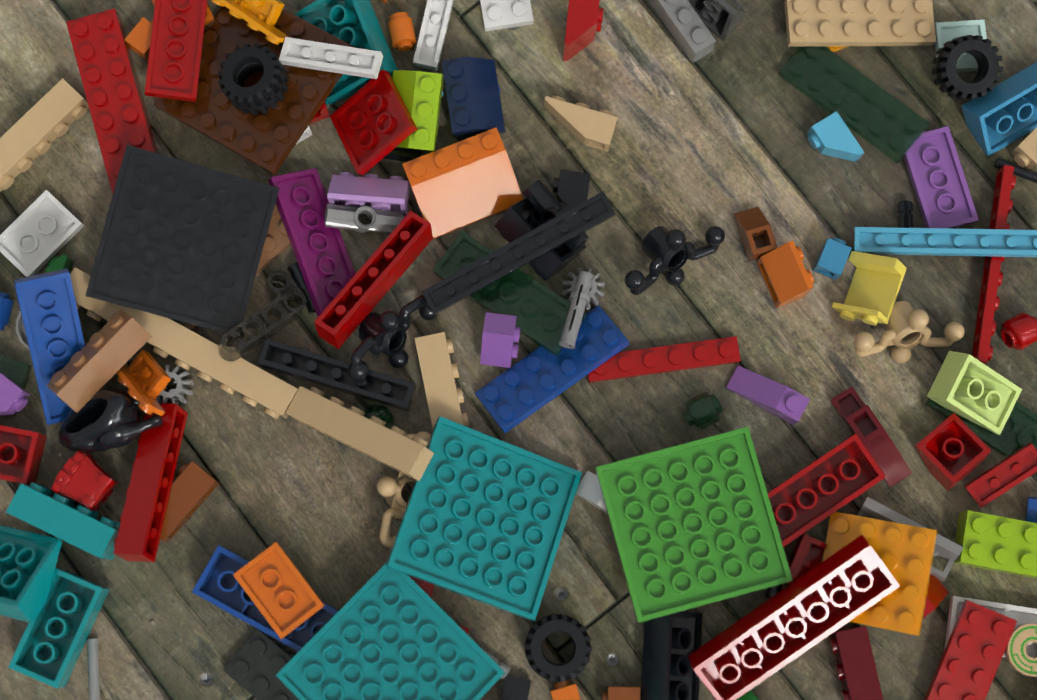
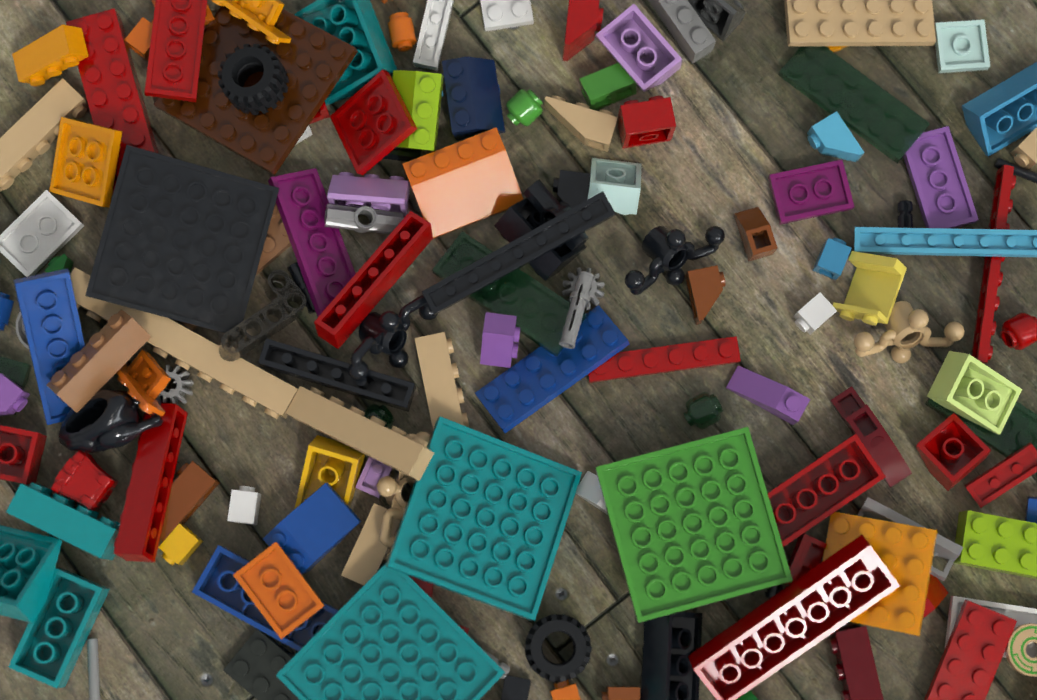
(50, 55): none -> light orange brick
(85, 161): none -> light orange plate
(180, 545): none -> yellow brick
(244, 506): none -> white brick
(314, 528): none -> blue slope
(331, 58): white plate -> none
(331, 463): none -> yellow slope
(368, 551): none -> tan brick
(371, 475): none -> lavender plate
(524, 107): none -> bright green head
(607, 86): none -> bright green hinge
(619, 183): none -> light aqua slope
(640, 49): none -> lavender slope
(646, 122): none -> red brick
(704, 288): none -> dark orange slope
(785, 274): orange slope -> none
(811, 192): none -> magenta plate
(814, 314): none -> white brick
(987, 67): black tyre -> none

